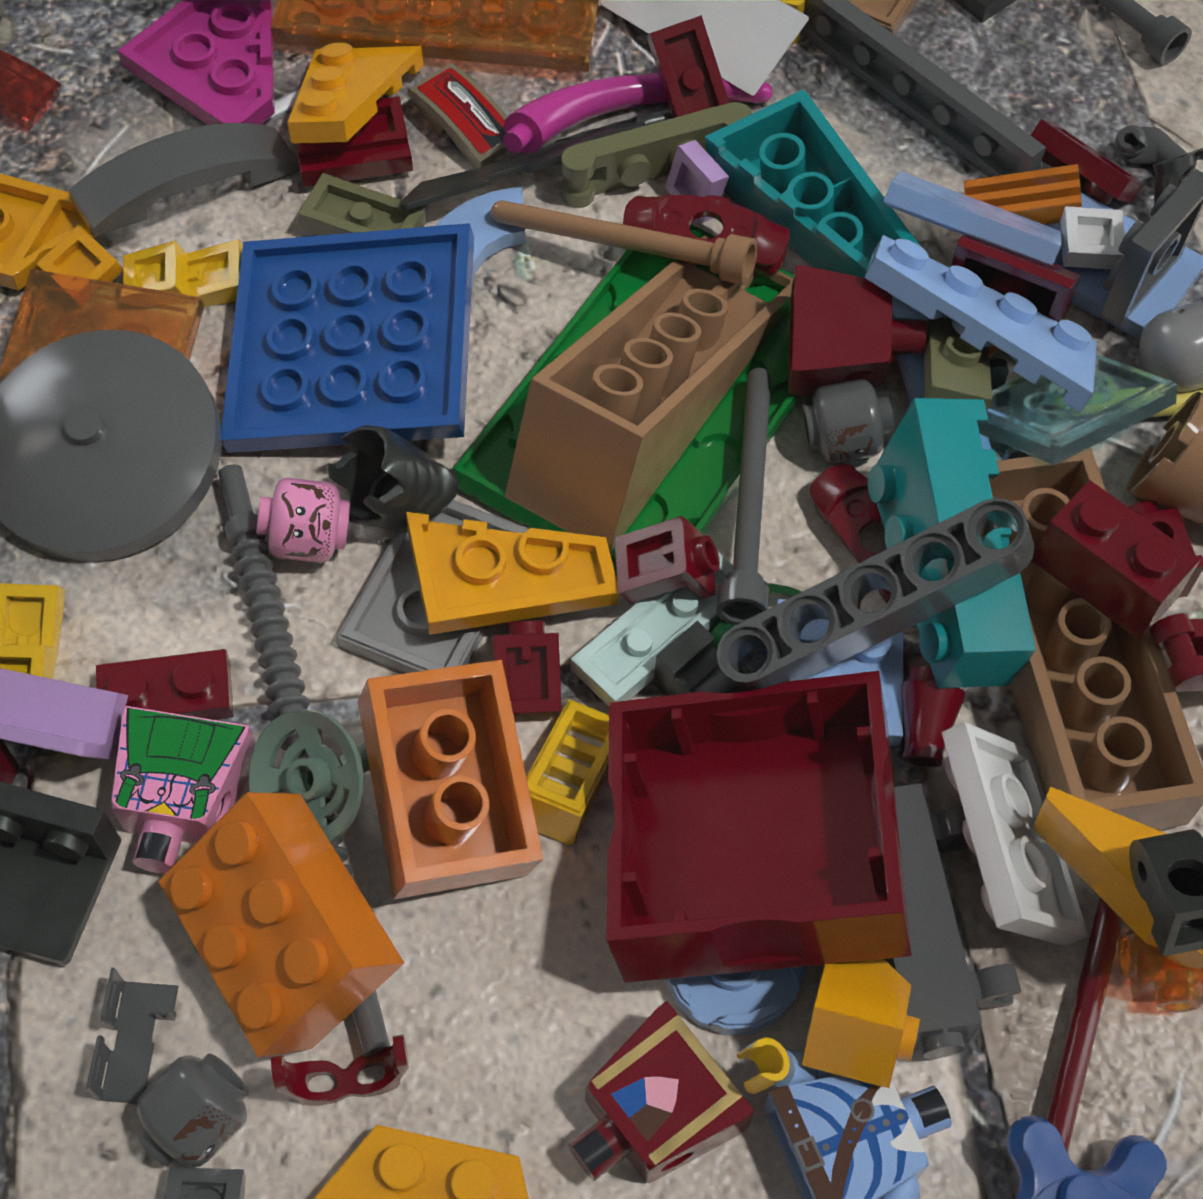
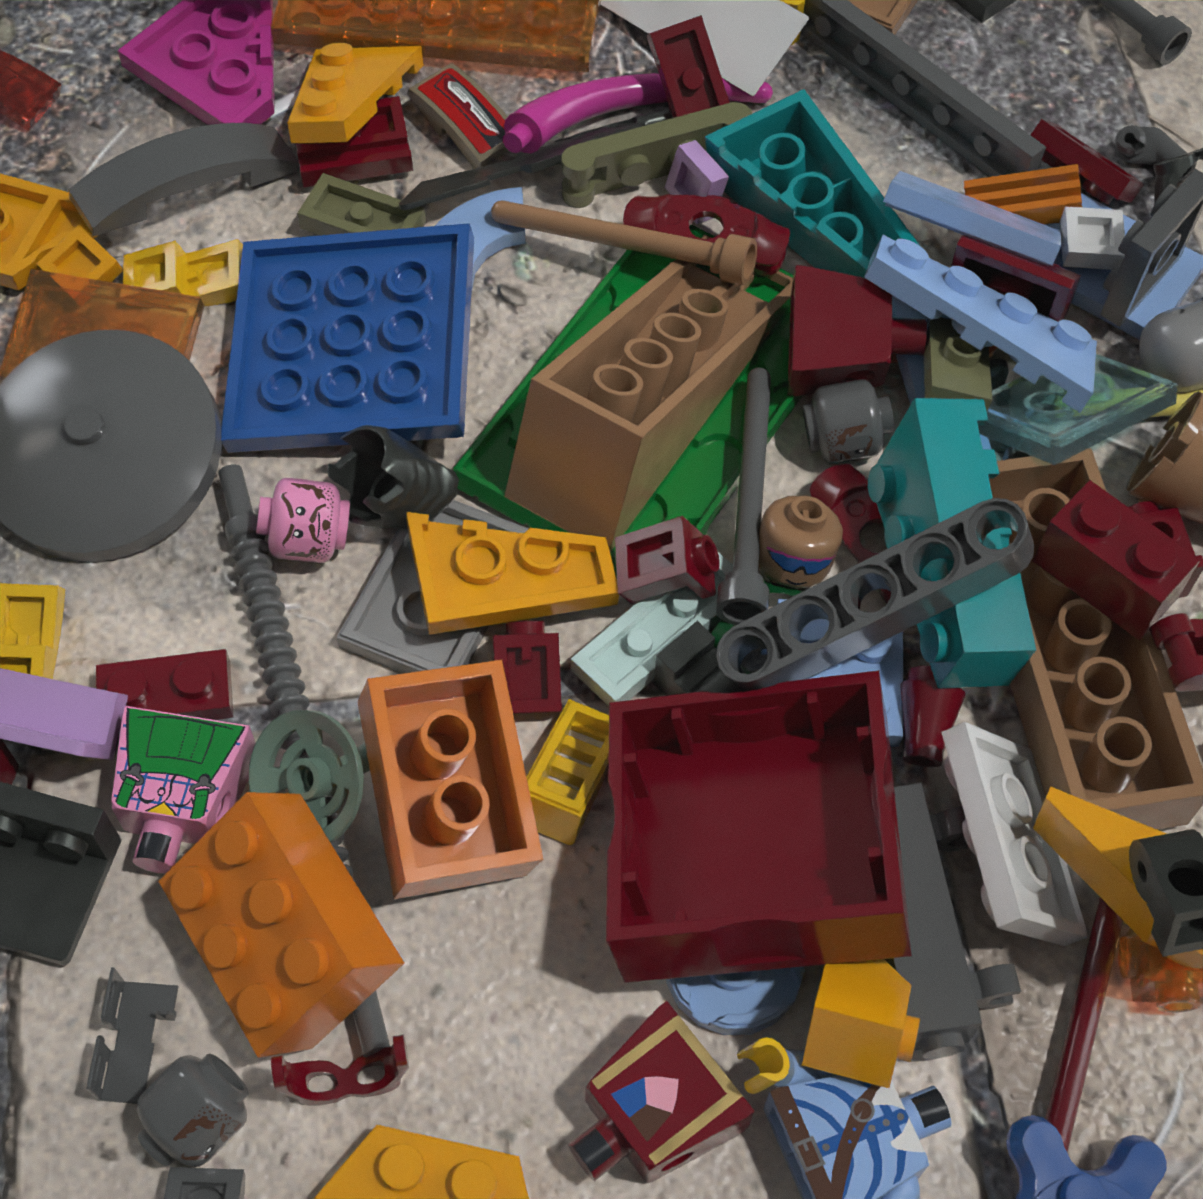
(798, 541): none -> medium nougat head

